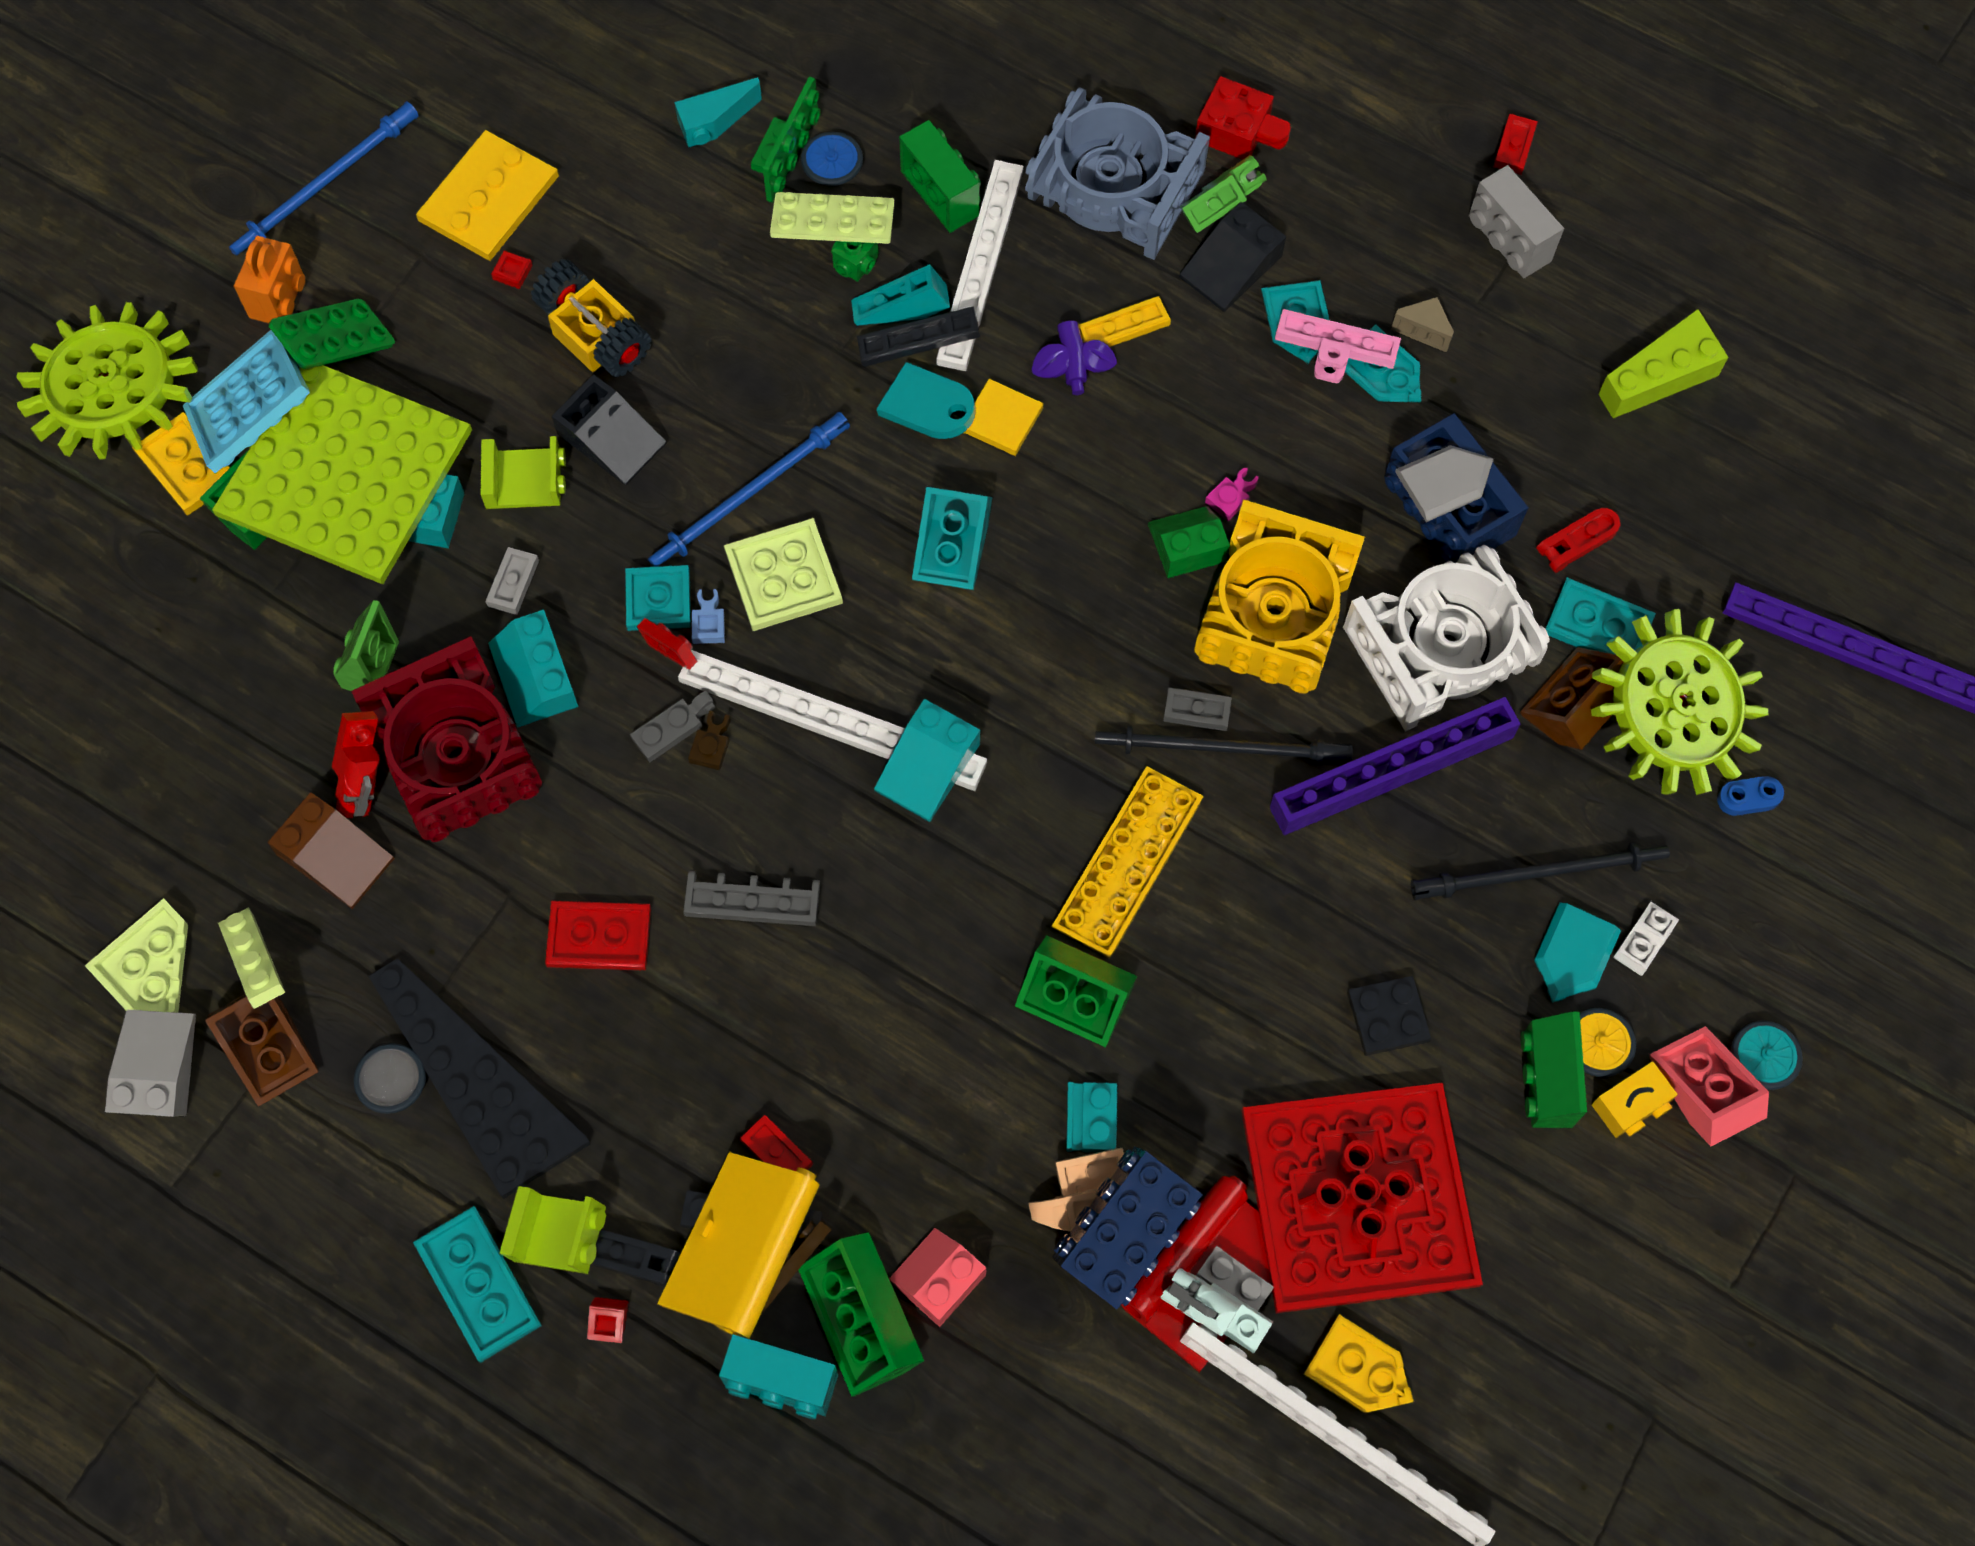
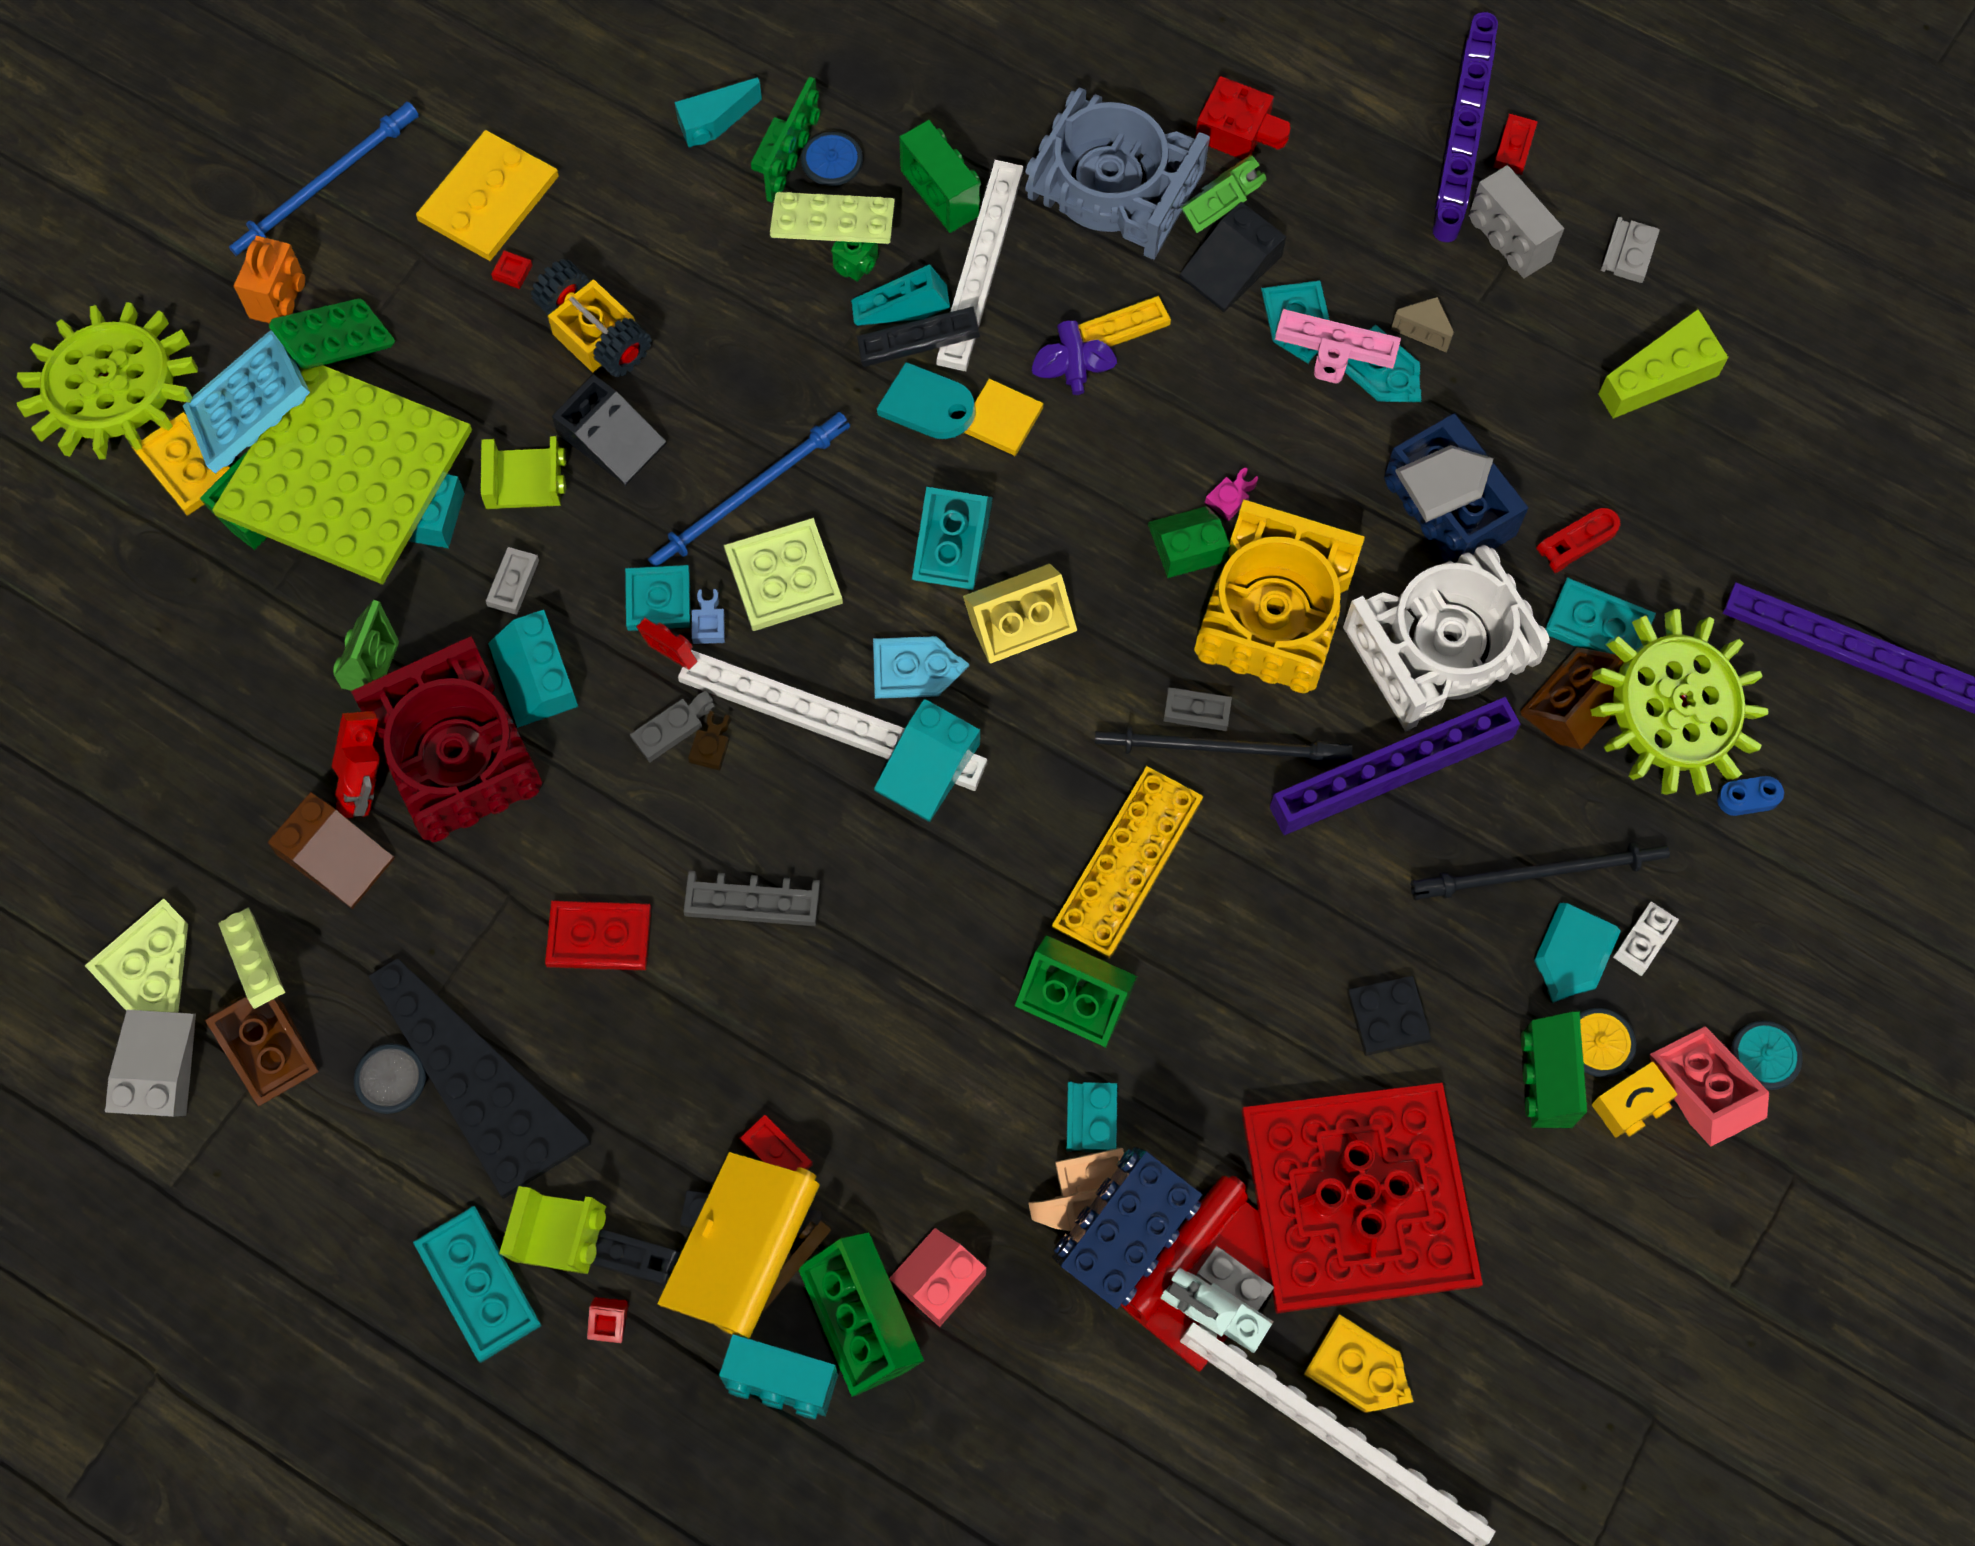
(914, 667): none -> medium azure tile
(1020, 613): none -> light yellow slope
(1465, 127): none -> dark purple beam
(1630, 250): none -> light grey plate

